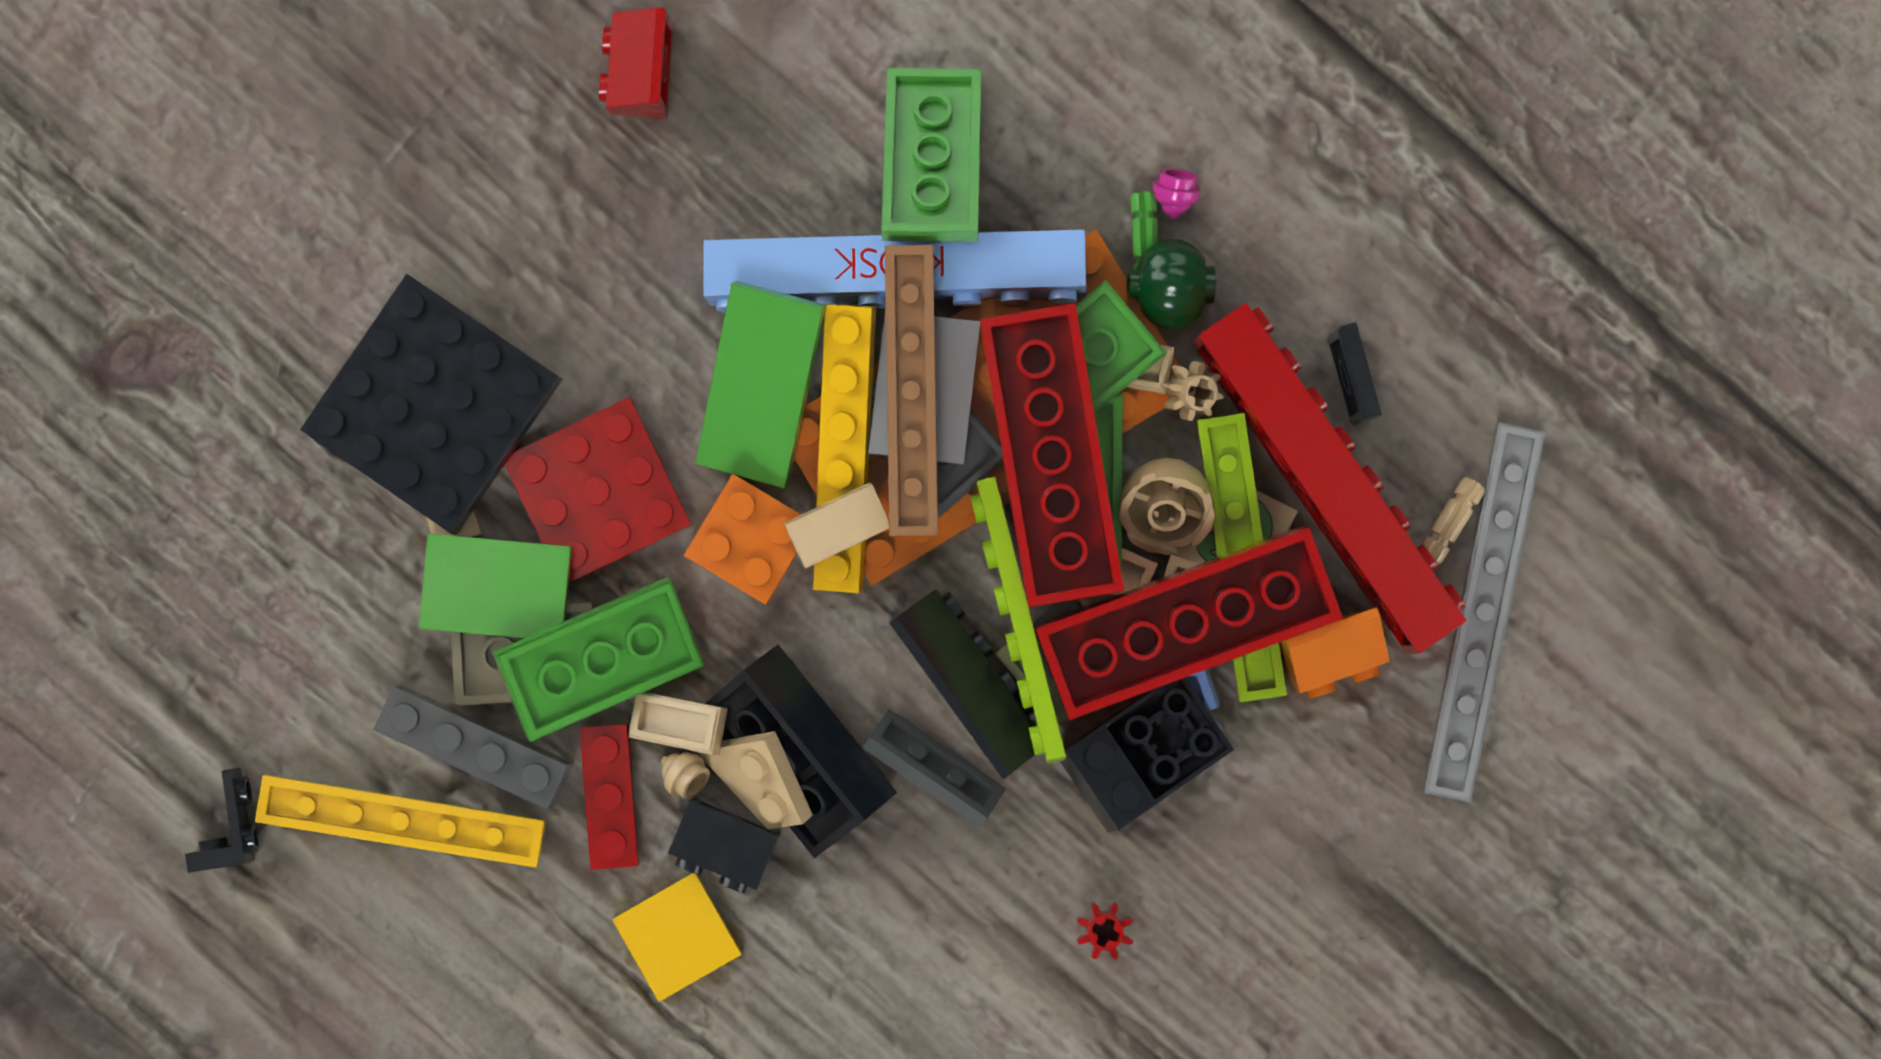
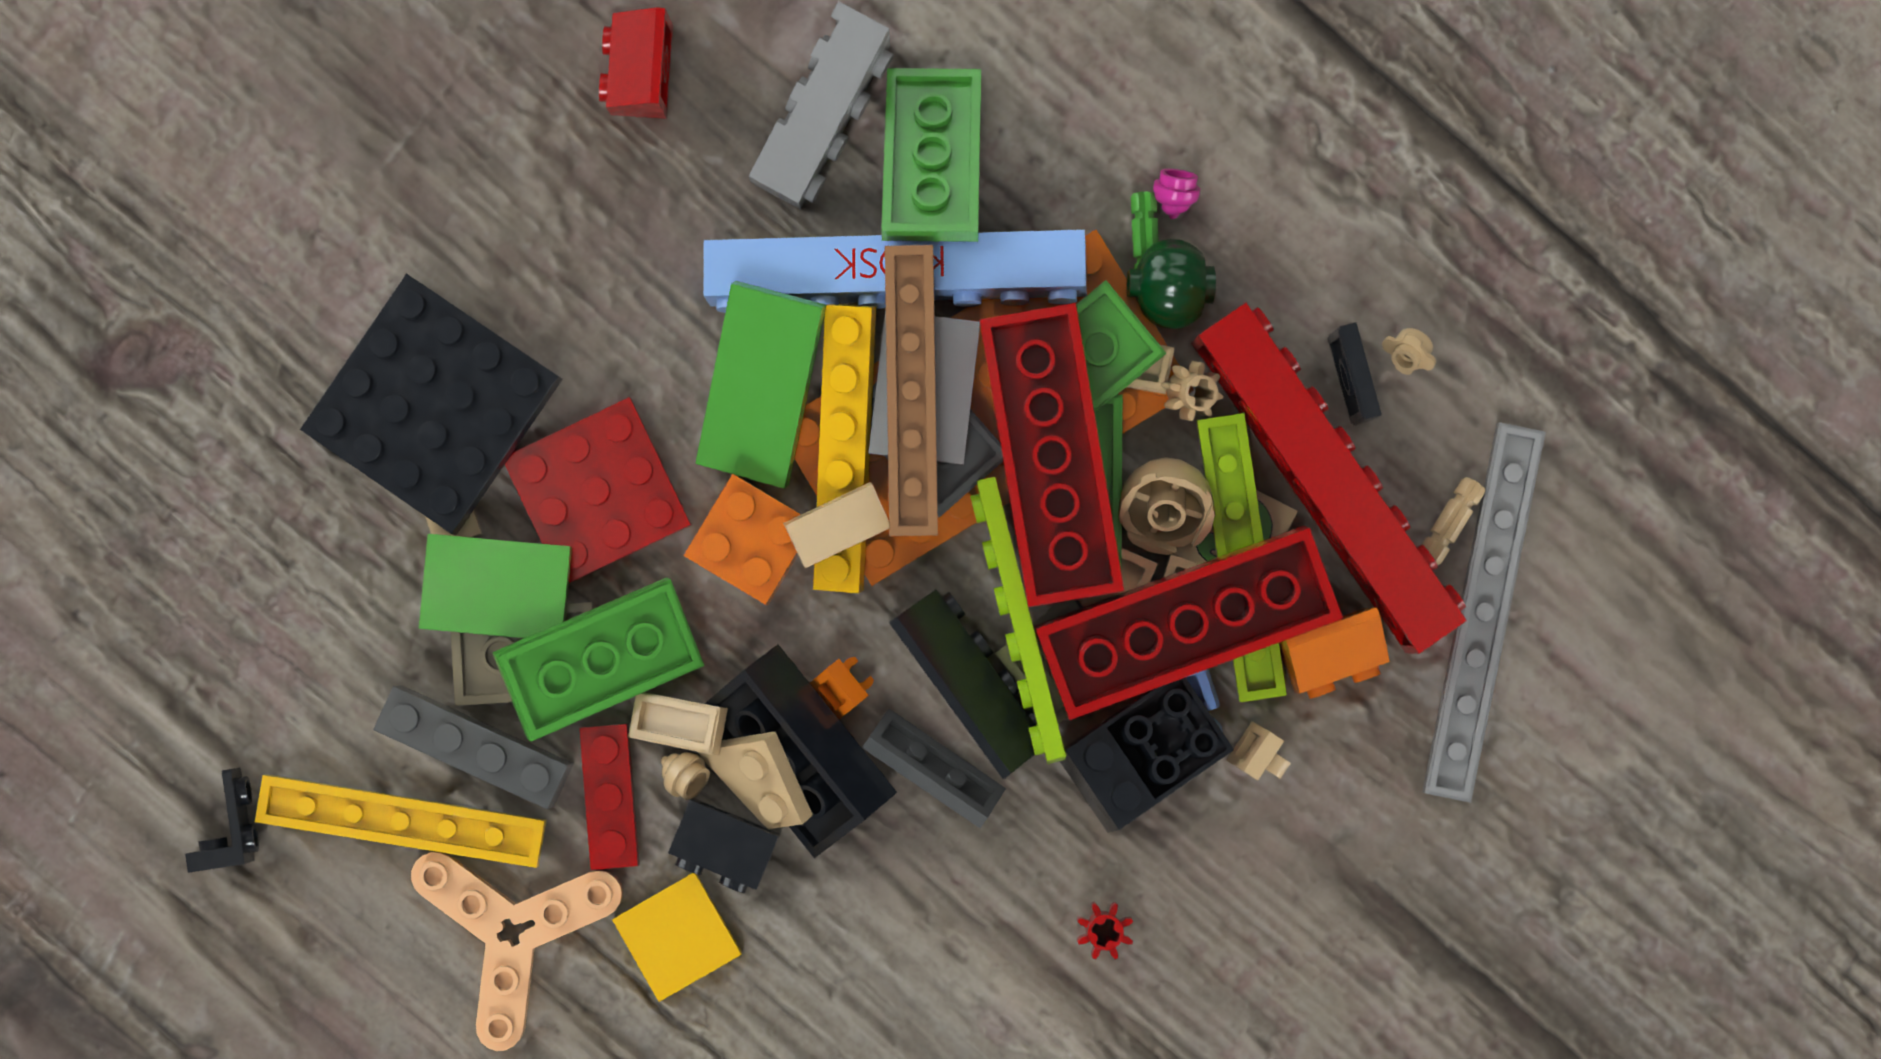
(509, 966): none -> light nougat piece
(823, 107): none -> light grey wedge
(840, 687): none -> orange tile
(1258, 752): none -> tan tile
(1410, 351): none -> tan plate

